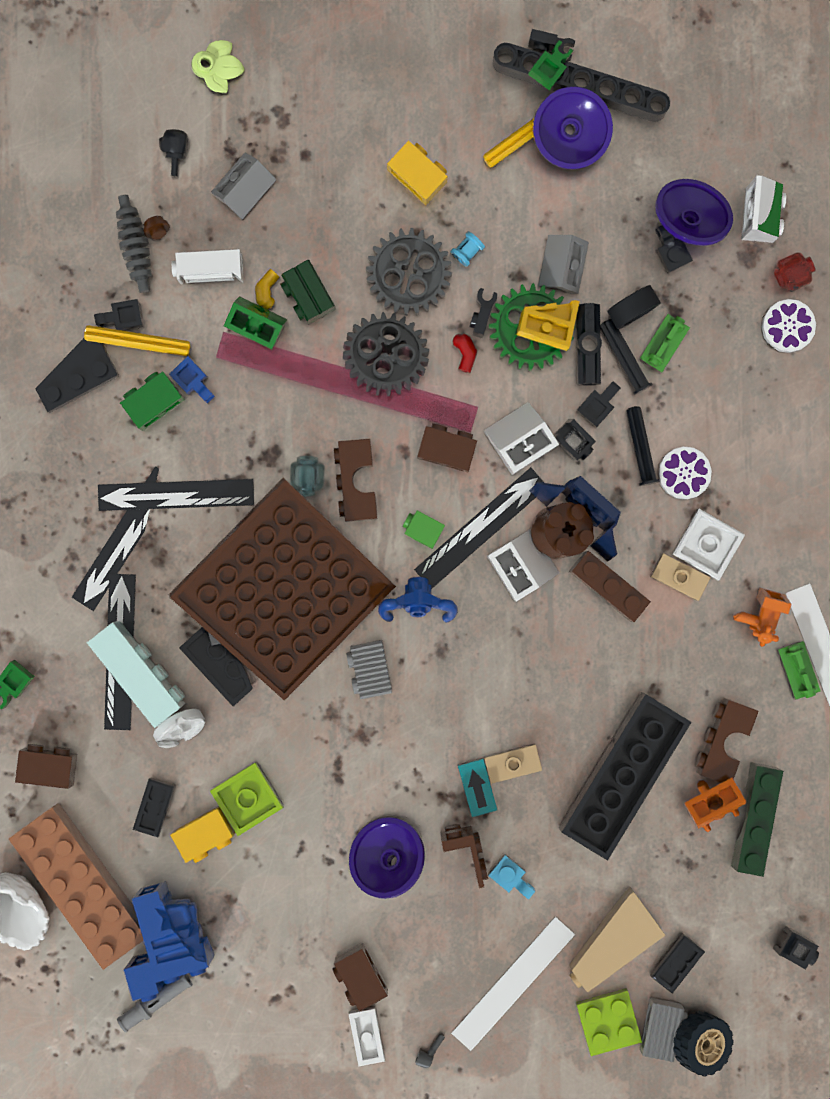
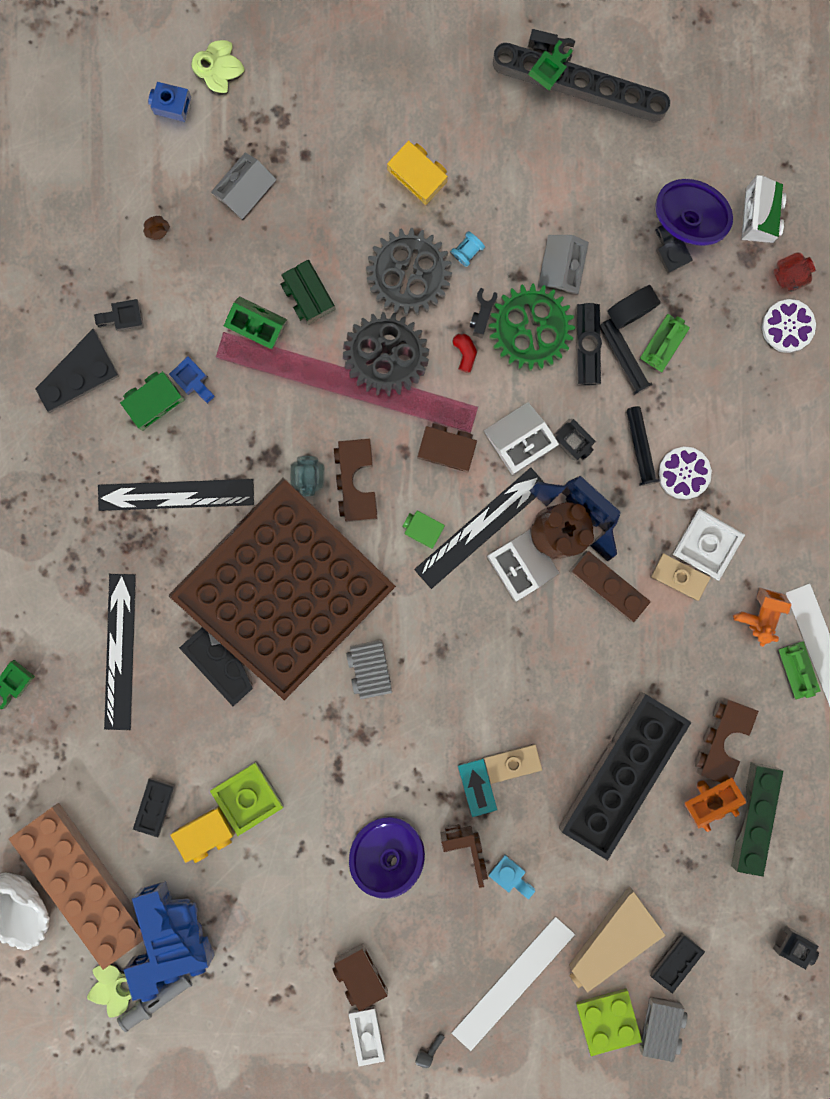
(46, 767): reddish brown brick -> none
(109, 990): none -> yellowish green plate
(113, 554): black sticker -> none
(133, 243): dark grey piece -> none
(137, 340): yellow axle -> none
(137, 673): light aqua brick -> none
(170, 101): none -> blue brick
(174, 145): black piece -> none
(179, 726): white tile -> none
(208, 266): white window -> none
(263, 291): yellow arm -> none
(418, 602): blue piece -> none
(509, 144): yellow axle -> none
(549, 324): yellow wing -> none
(590, 122): dark purple dish -> none
(597, 406): black plate -> none
(703, 1043): black wheel -> none

